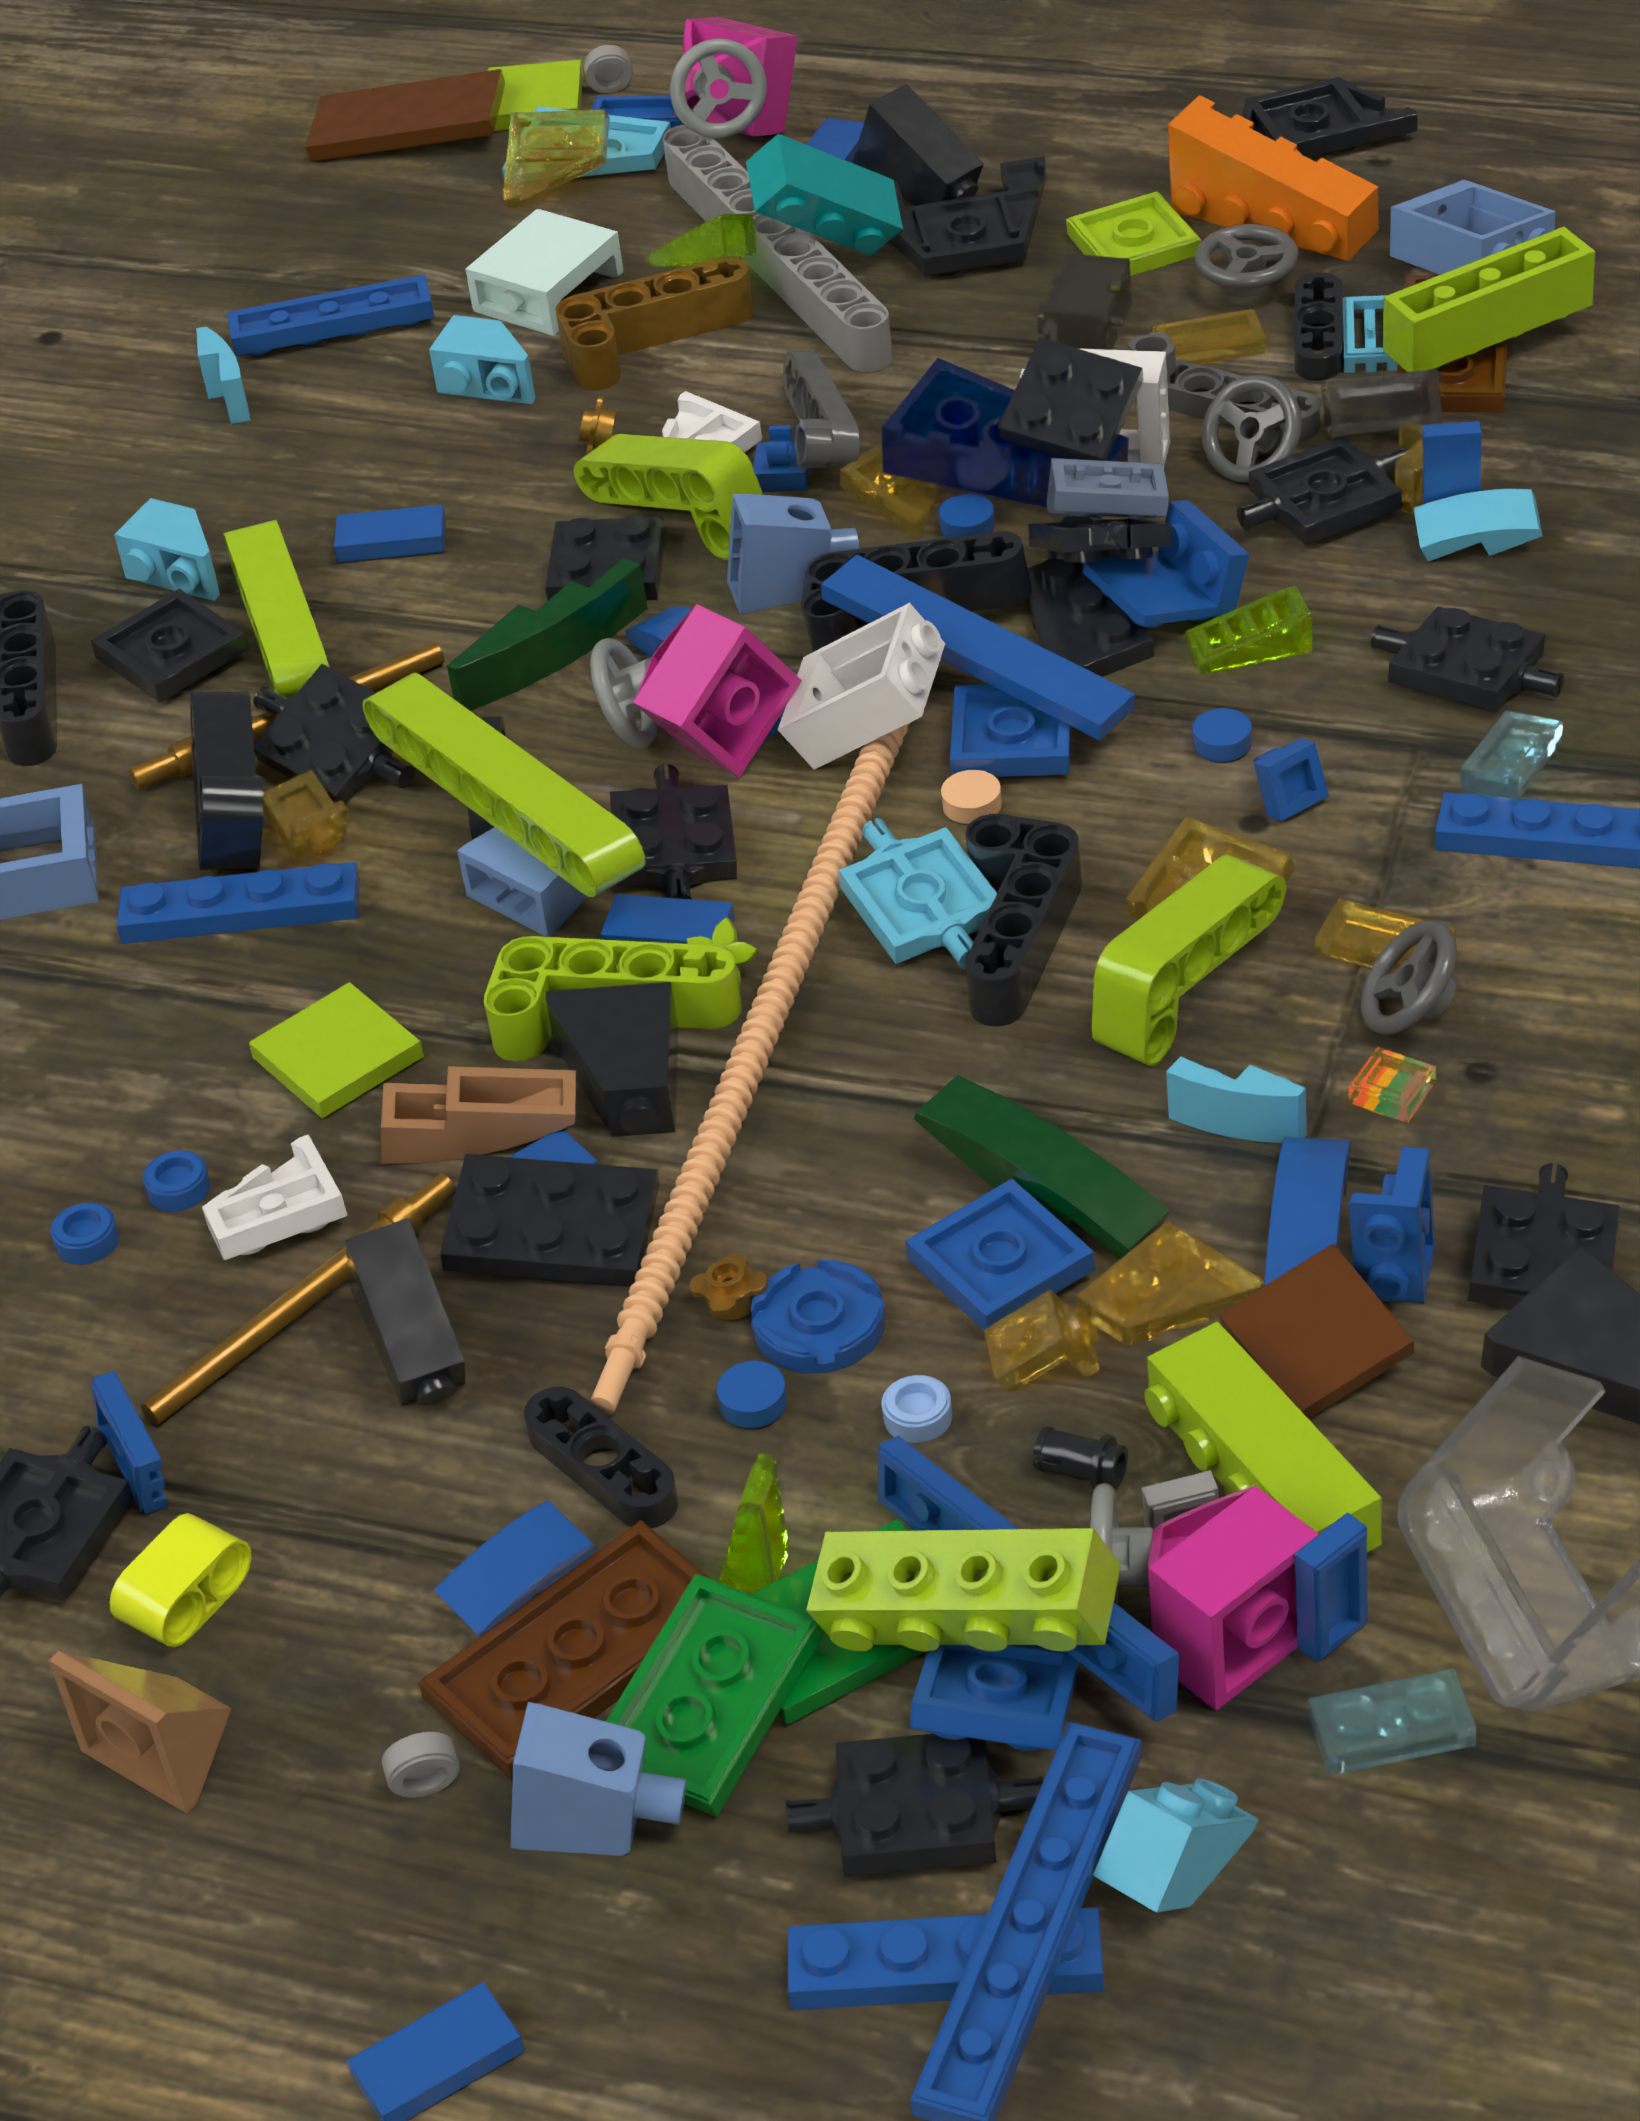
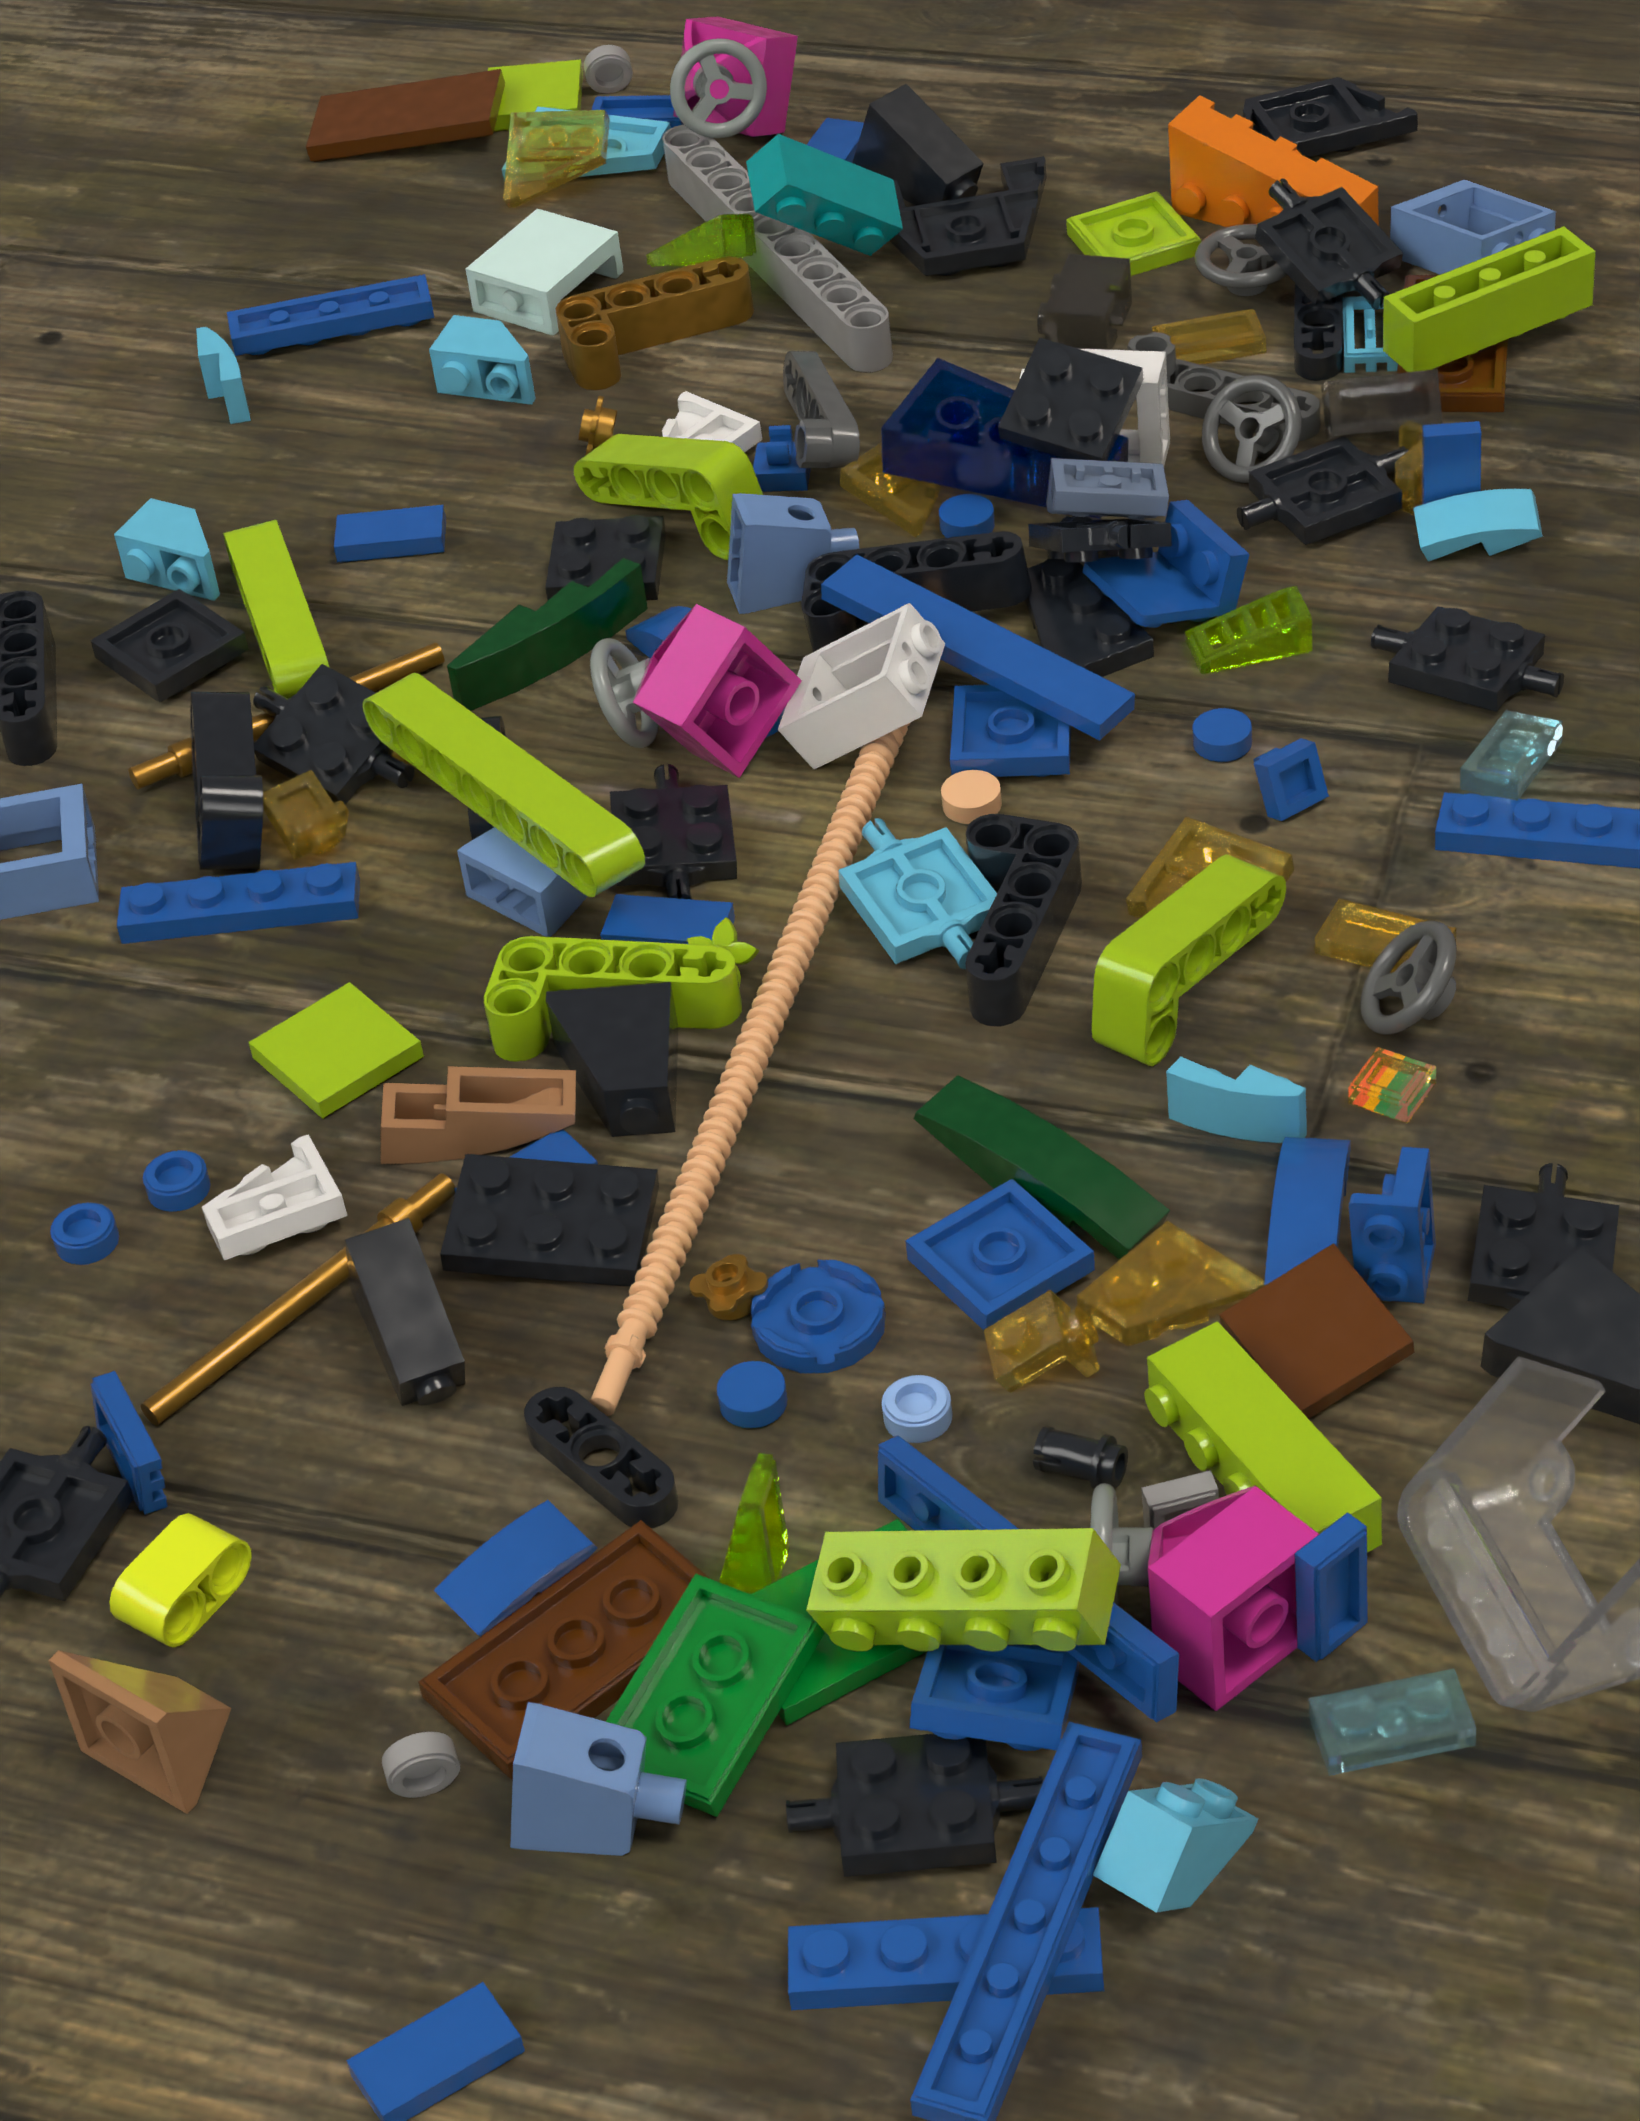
(1328, 245): none -> black plate

